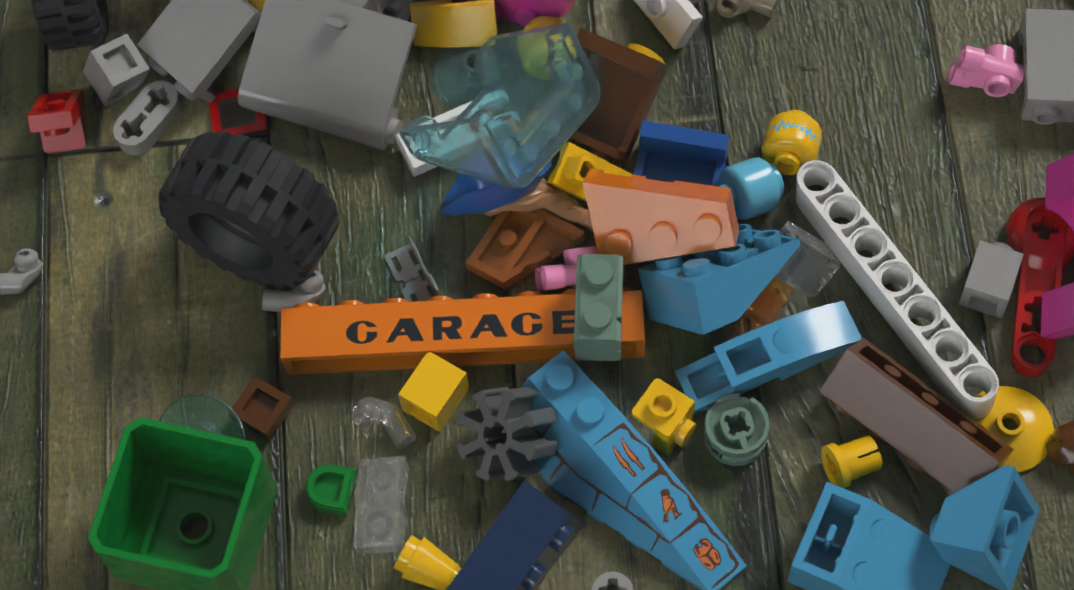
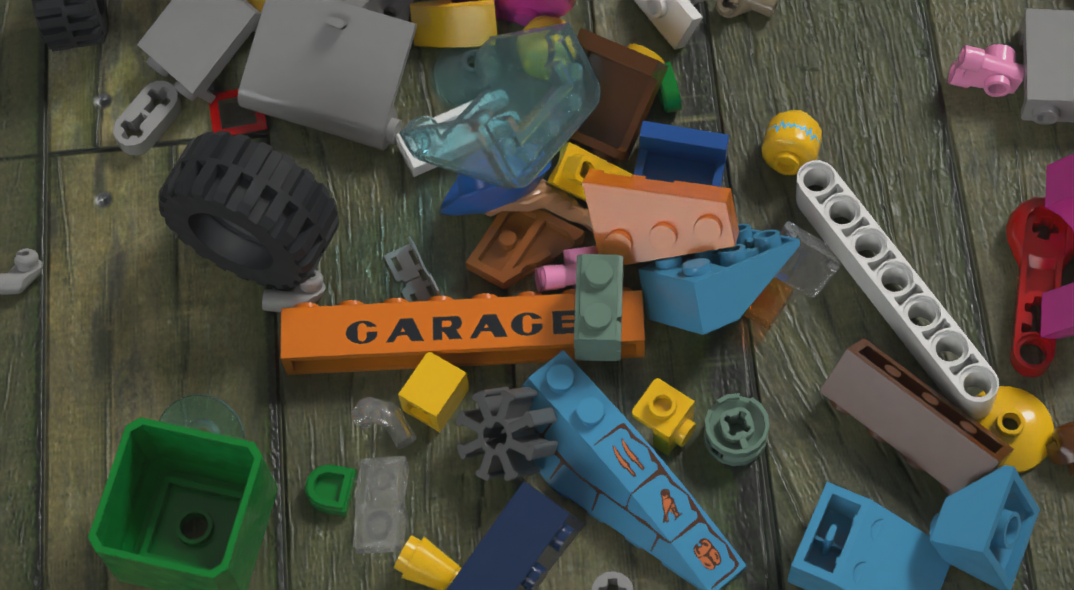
(59, 120): red slope -> none
(116, 69): light grey brick -> none
(262, 407): reddish brown plate -> none
(669, 92): none -> green tile
(754, 187): medium azure head -> none
(769, 353): dark azure slope -> none
(843, 464): yellow bush -> none
(991, 278): light grey brick -> none

